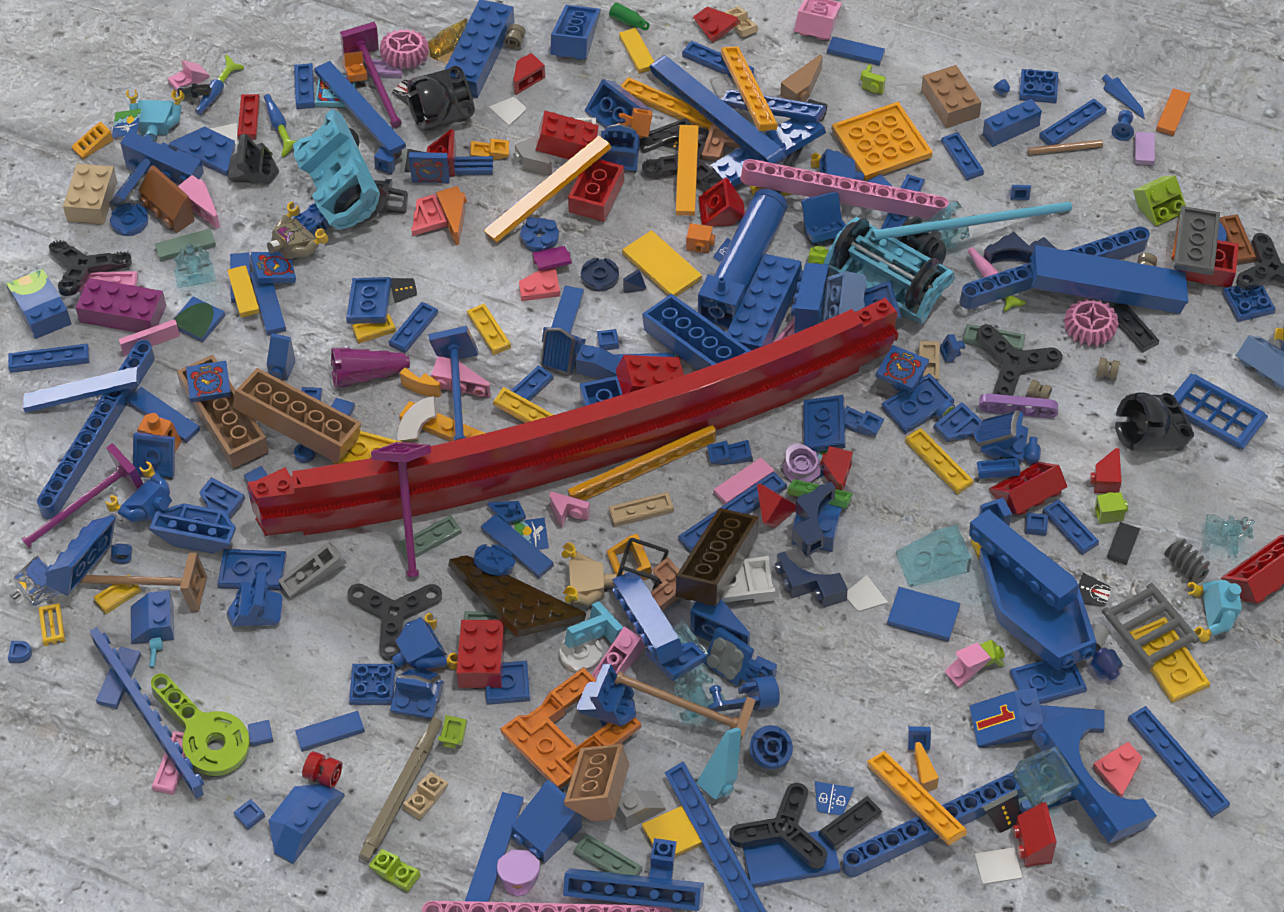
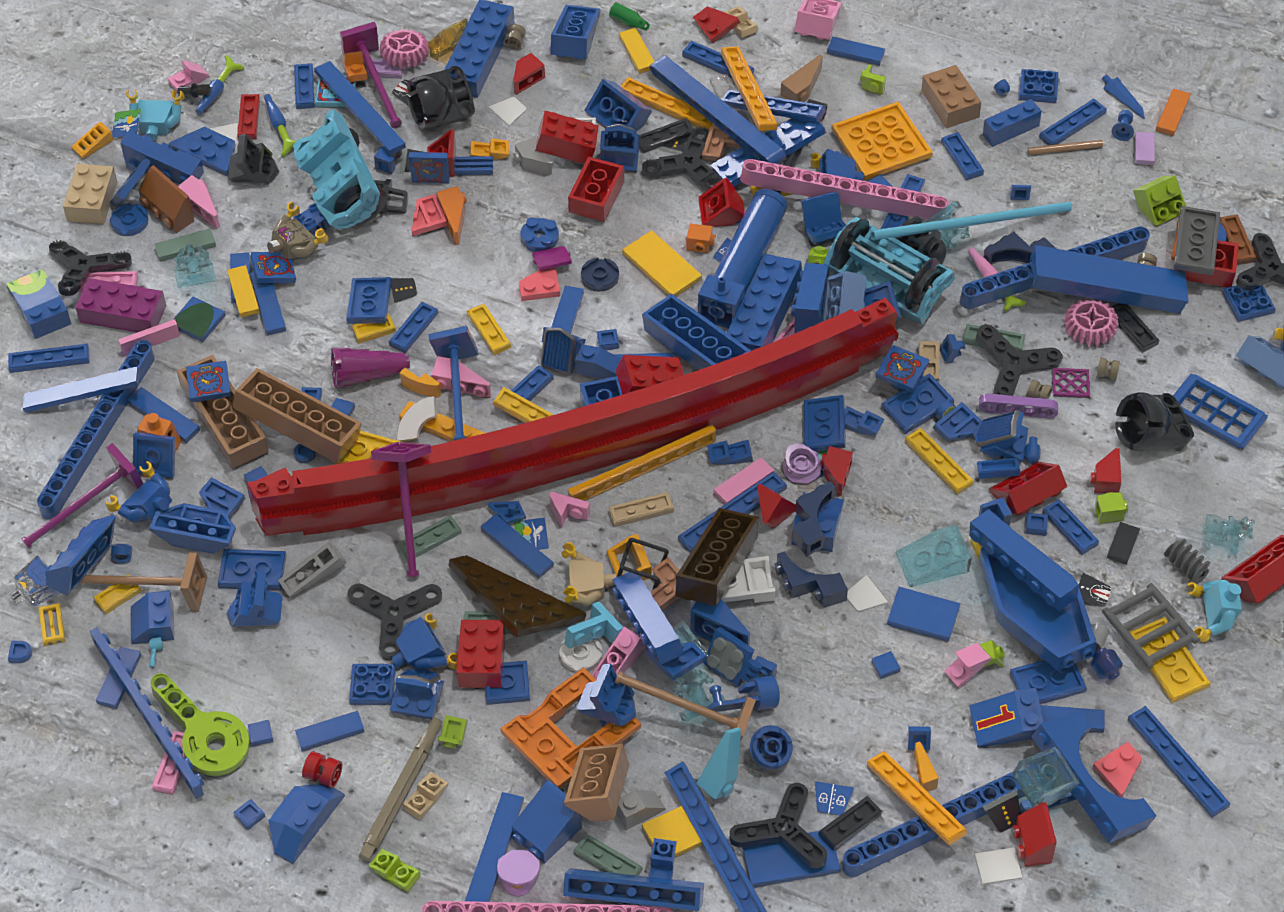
(280, 356): blue slope -> none
(494, 559): blue tile -> none
(547, 189): tile -> none
(634, 282): dark blue slope -> none
(639, 121): orange brick -> none
(687, 170): light orange tile -> none
(799, 487): bright green tile -> none
(885, 664): none -> blue tile
(1068, 371): none -> magenta window

